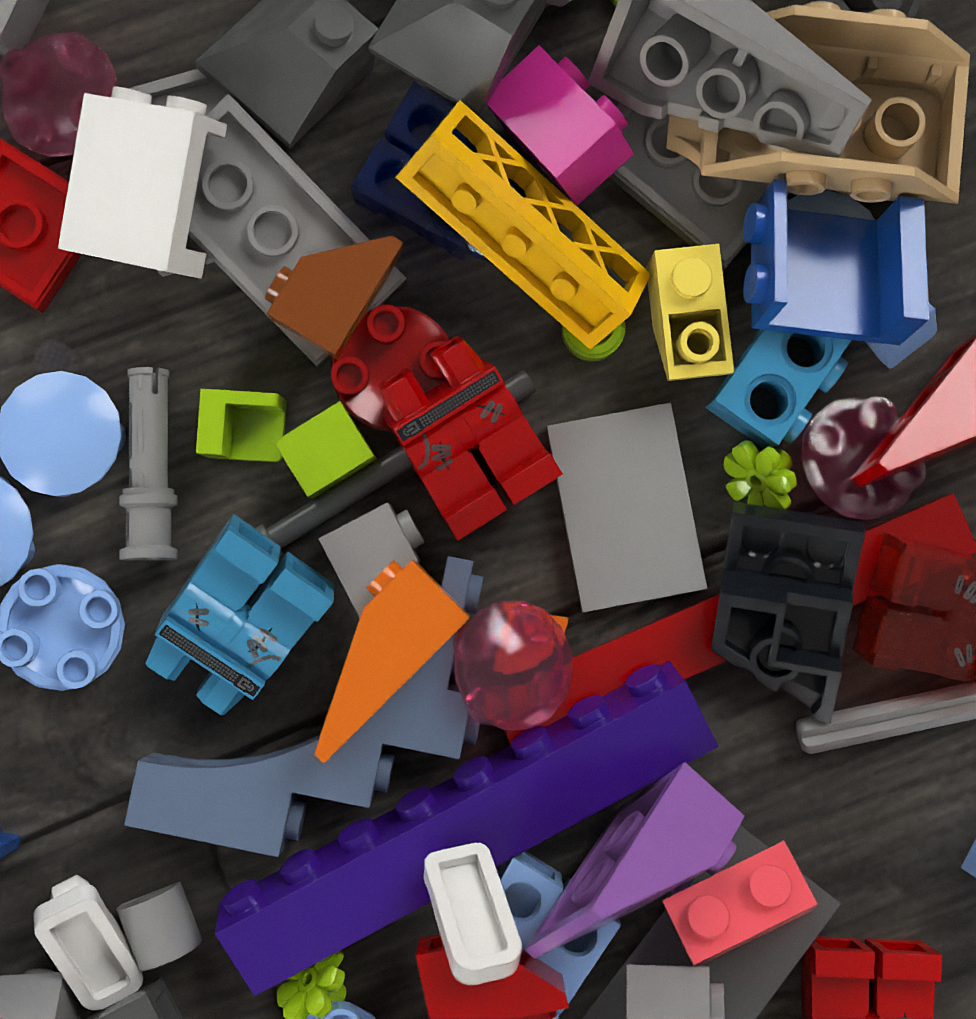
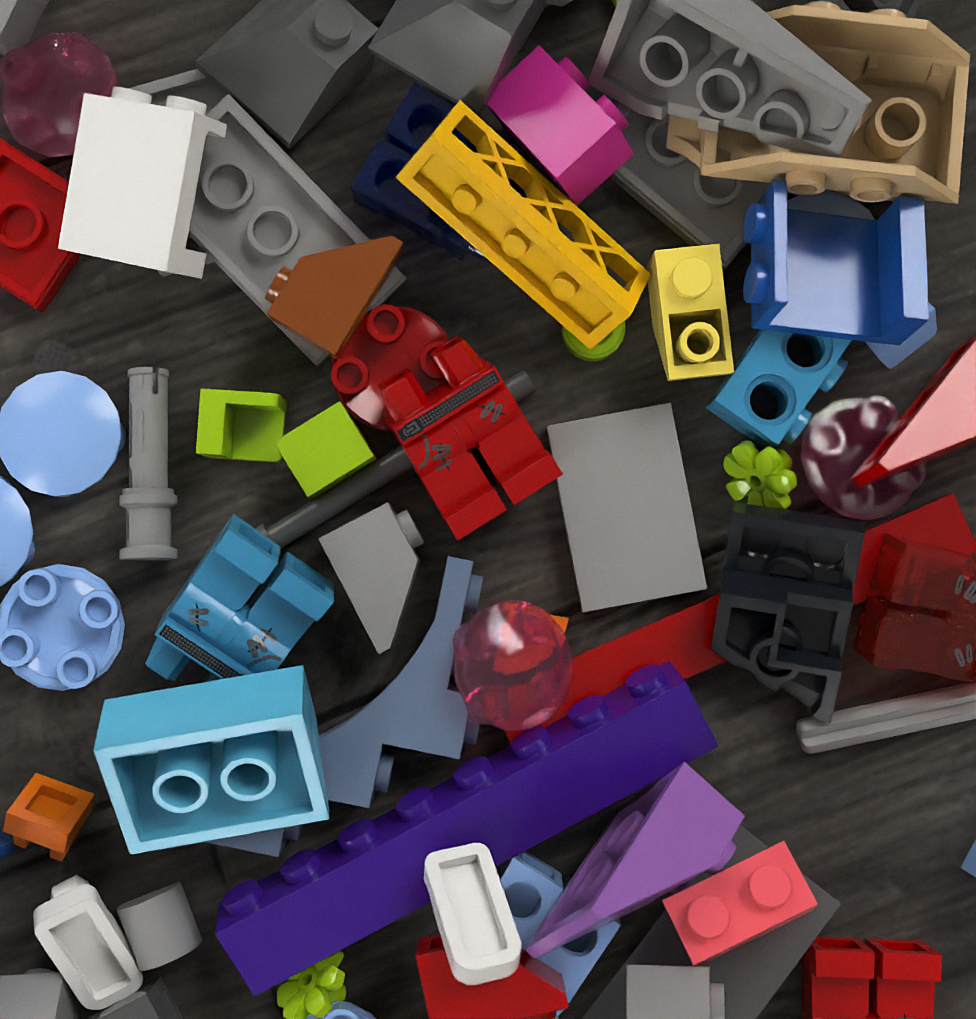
(48, 815): none -> orange tile
(213, 759): none -> medium azure slope
(392, 641): orange slope -> none

